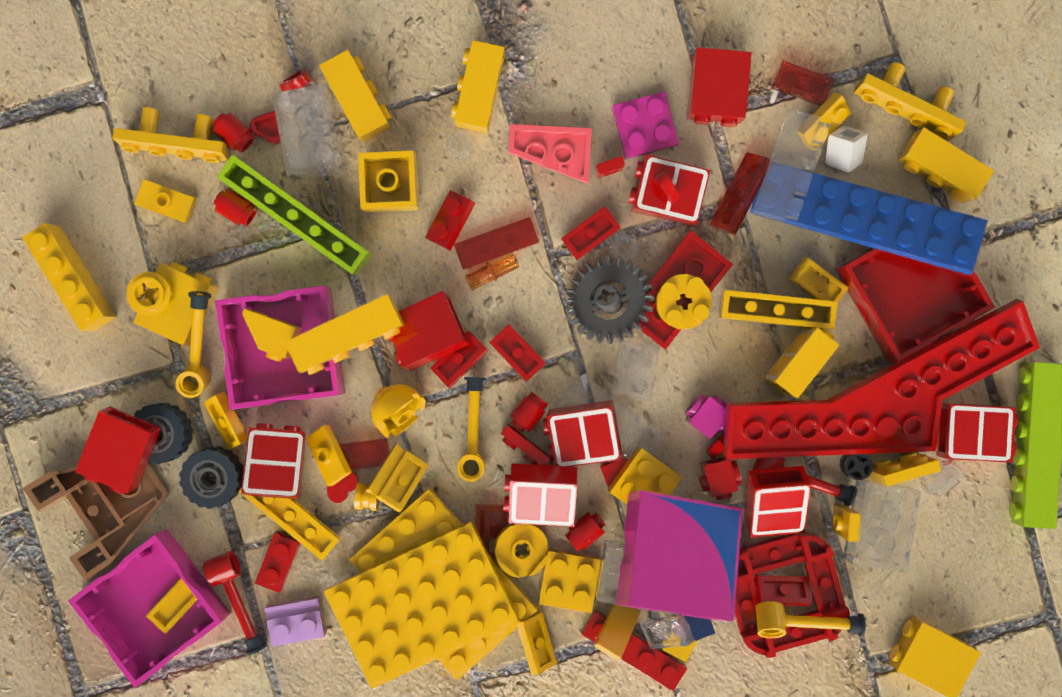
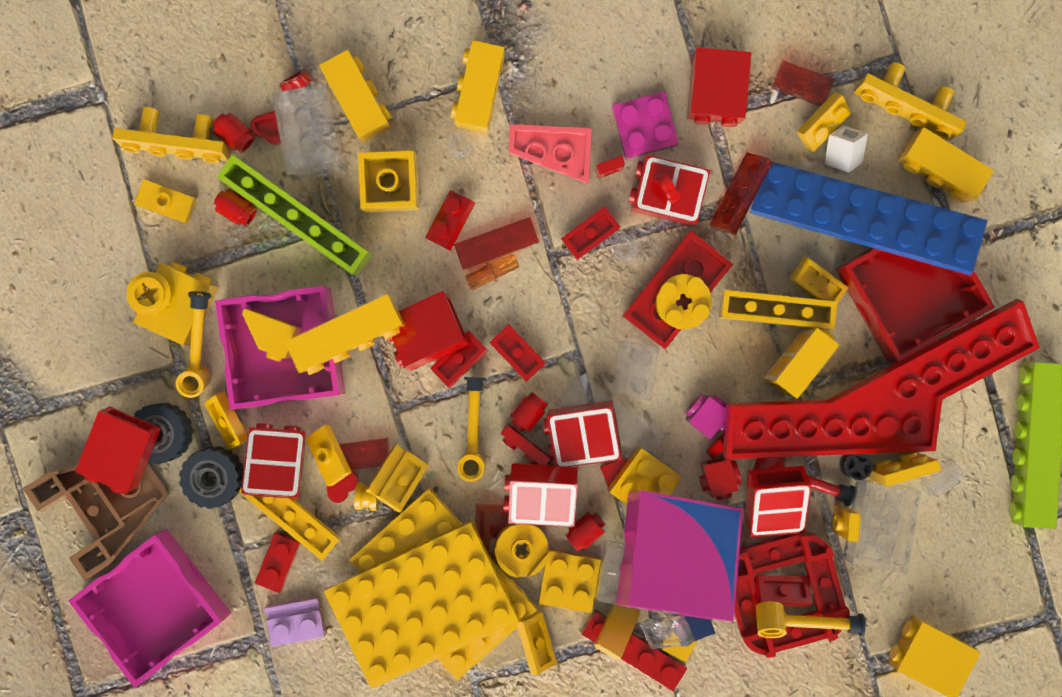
(69, 277): yellow brick -> none
(172, 606): yellow tile -> none
(223, 570): red piece -> none
(395, 408): yellow cylinder -> none
(584, 307): dark grey gear -> none
(785, 171): clear windscreen -> none
(977, 432): red brick -> none

